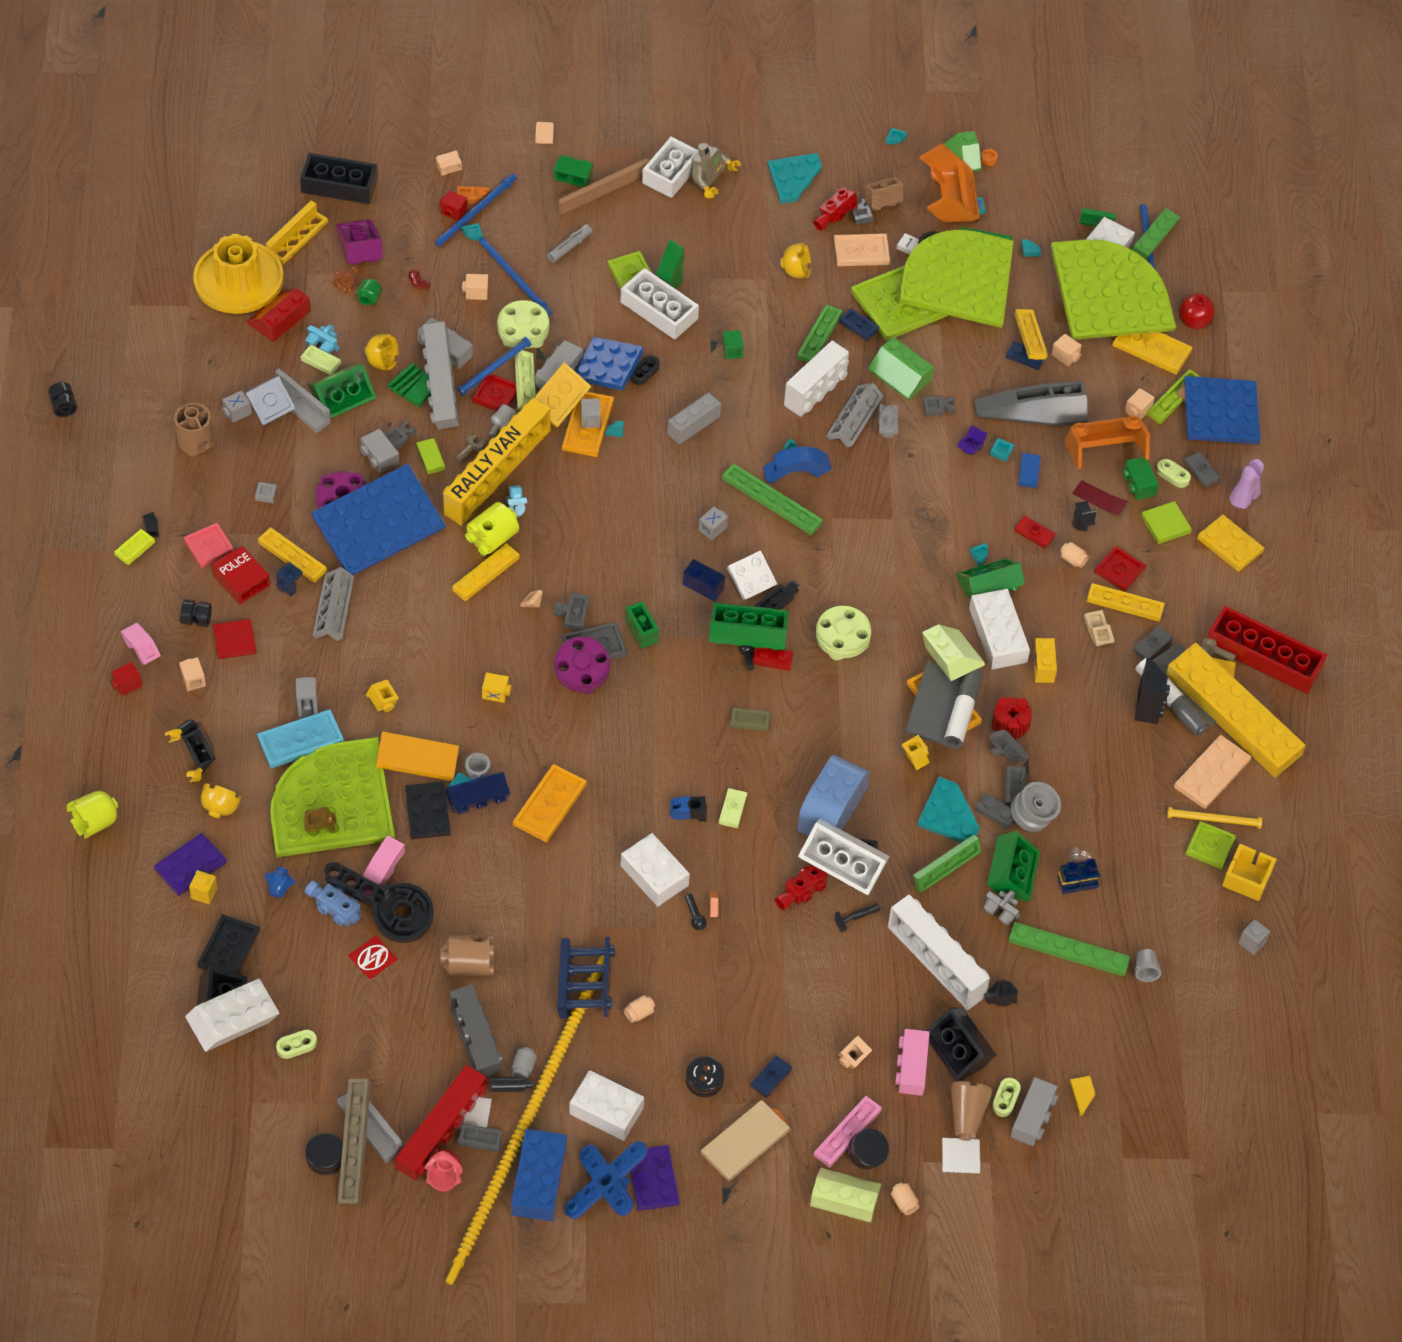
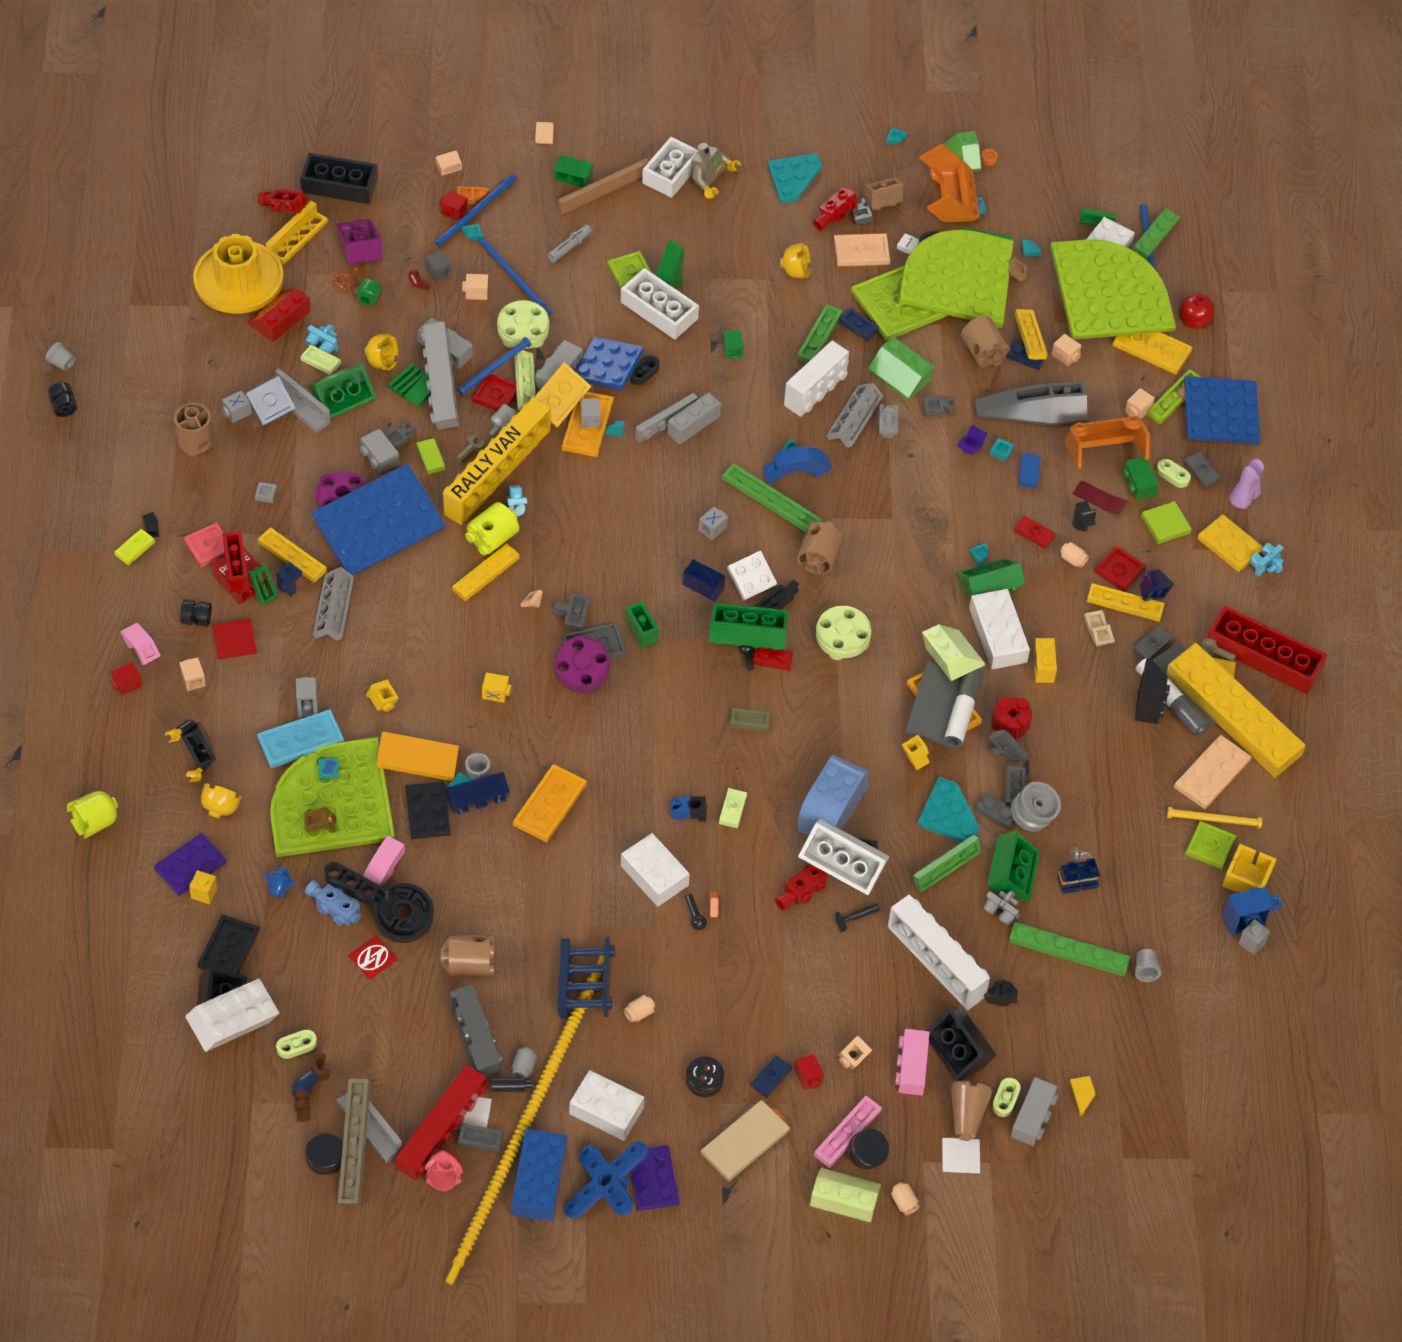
(60, 357): none -> light grey piece
(235, 562): none -> red brick
(257, 572): none -> green tile
(284, 200): none -> red brick
(305, 1083): none -> reddish brown piece
(328, 768): none -> teal tile
(438, 266): none -> dark grey panel
(660, 421): none -> light grey plate
(809, 1072): none -> red brick
(820, 547): none -> medium nougat cylinder
(985, 341): none -> medium nougat cylinder
(1017, 269): none -> medium nougat plate
(1155, 585): none -> clear blue slope
(1247, 906): none -> blue hinge
(1271, 562): none -> medium azure hips

